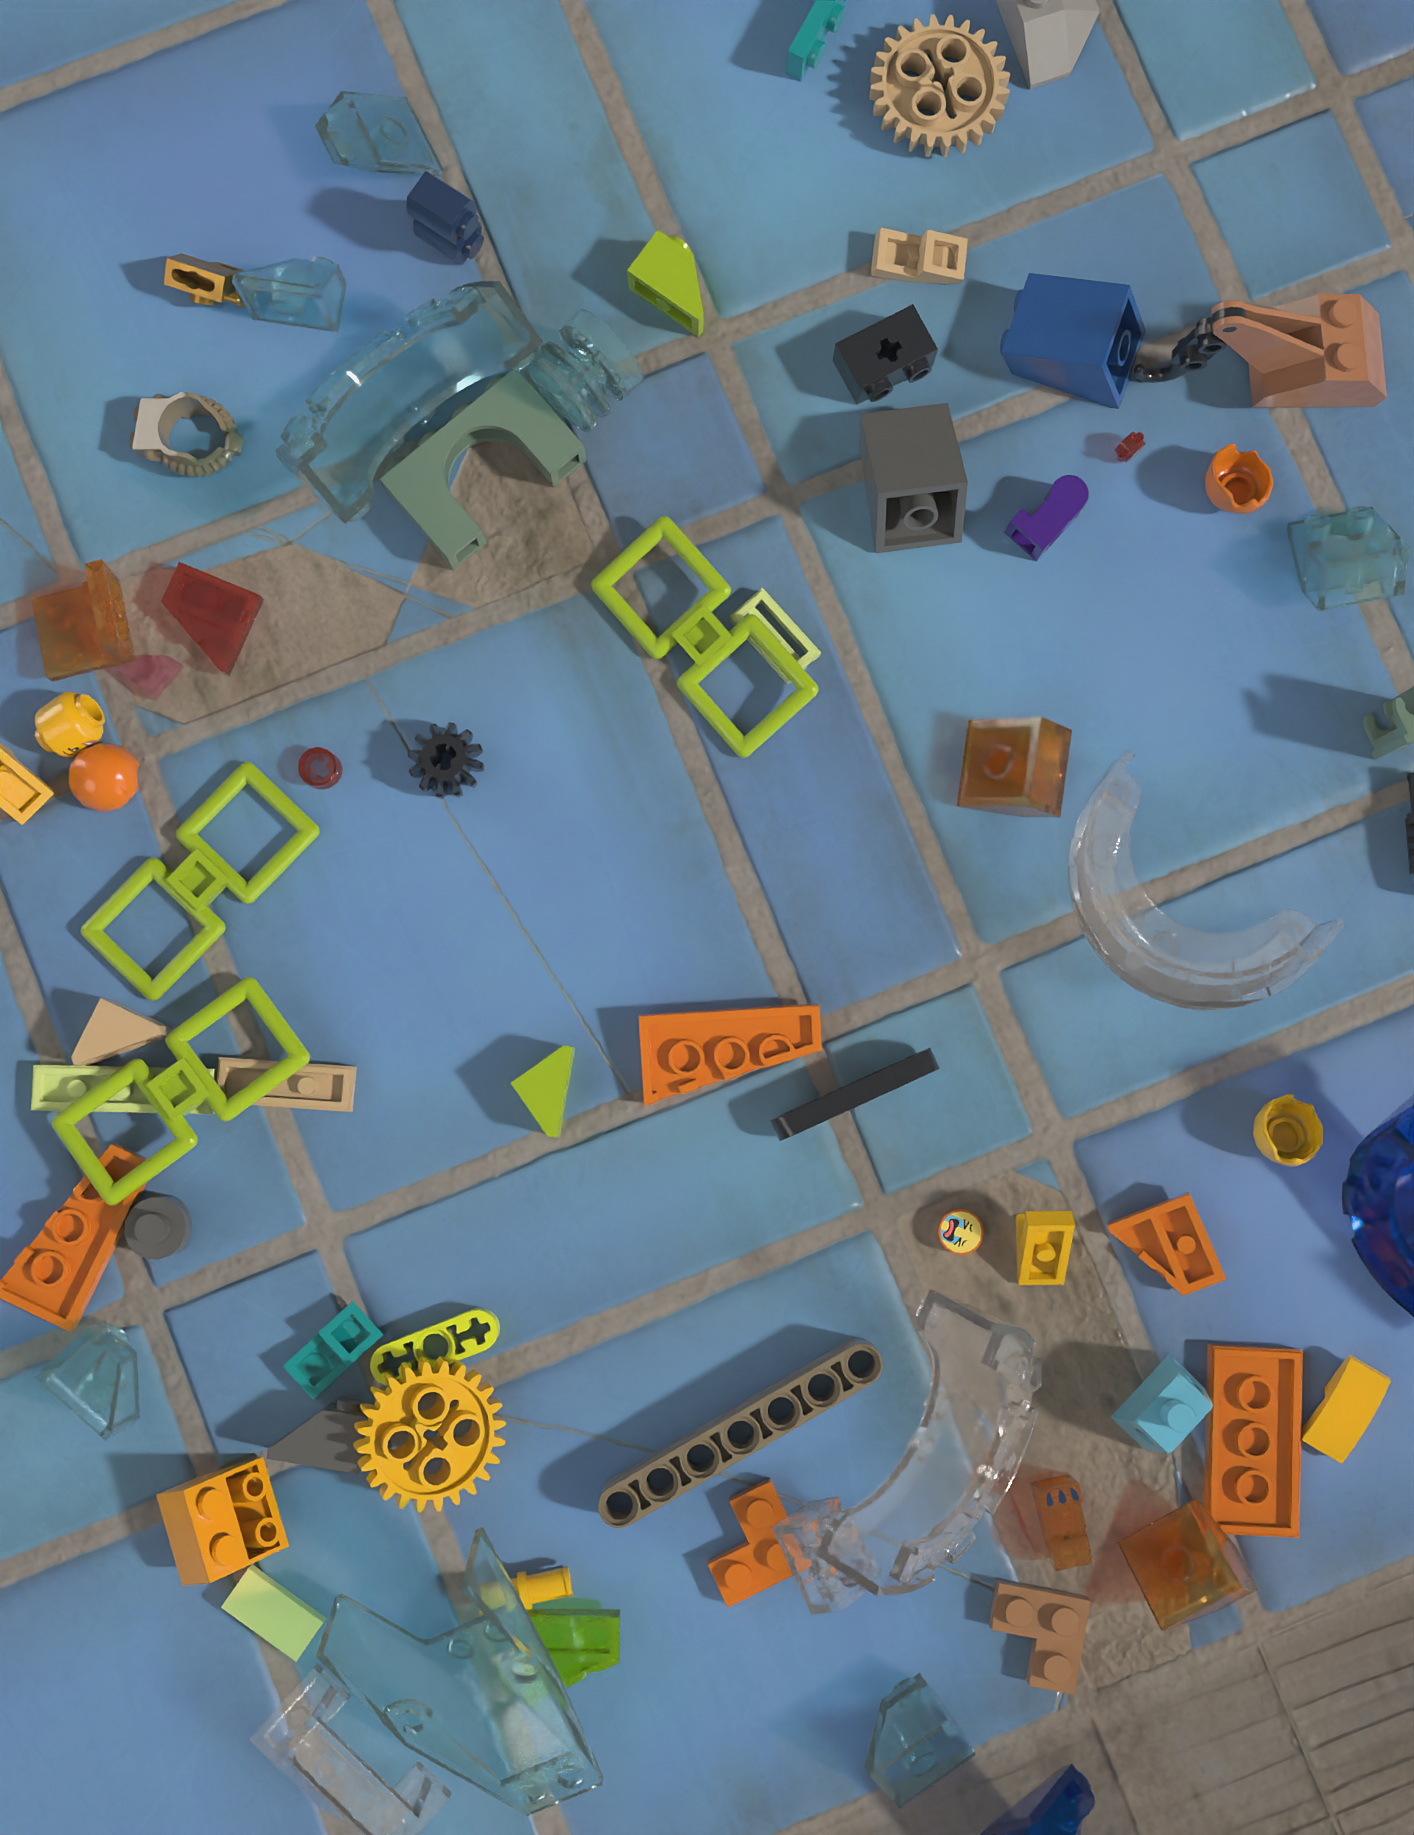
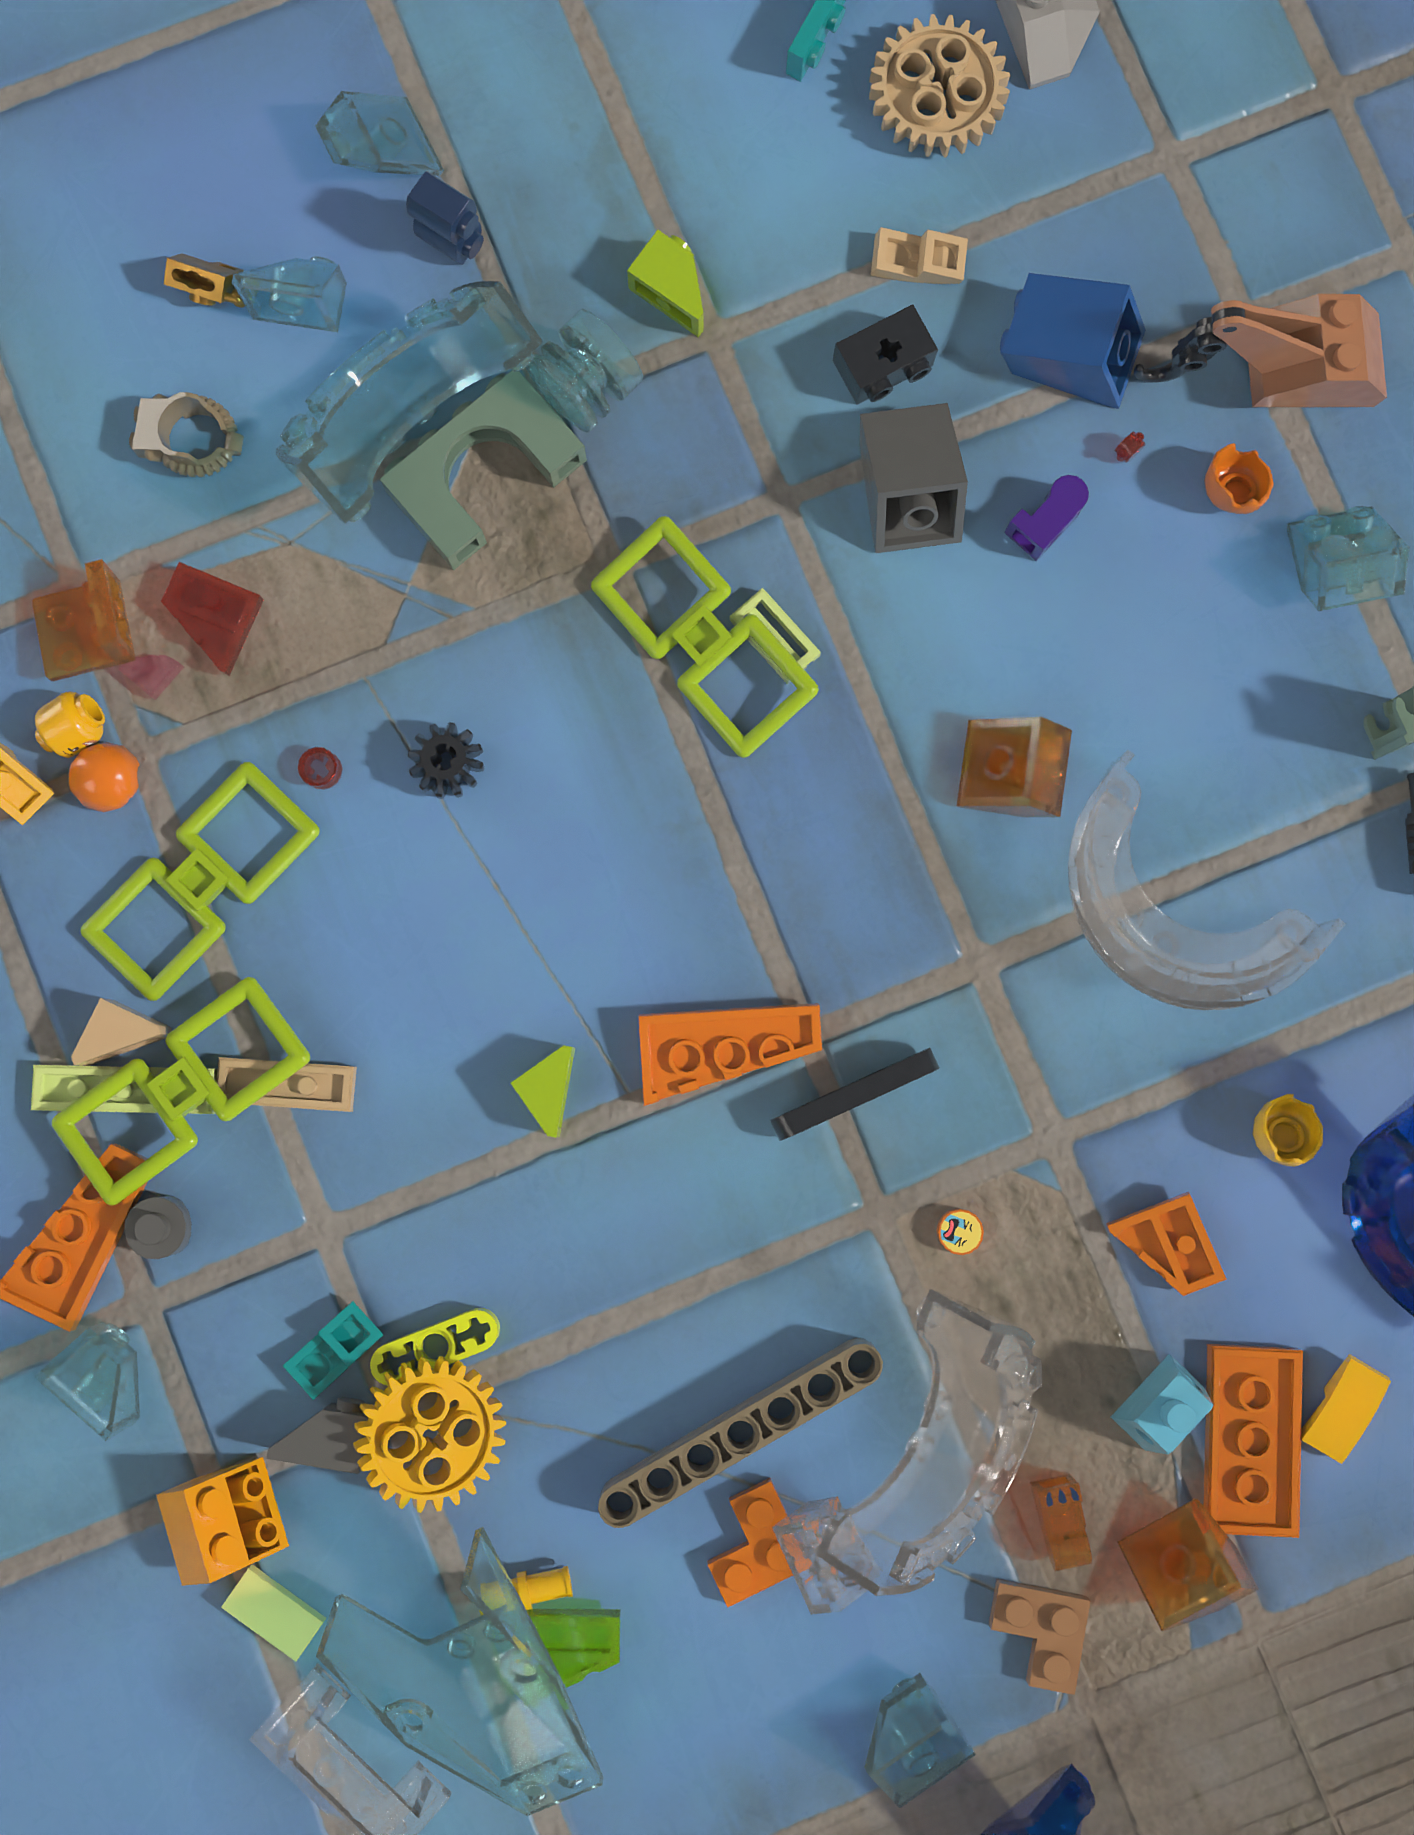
(1043, 1246): yellow slope -> none

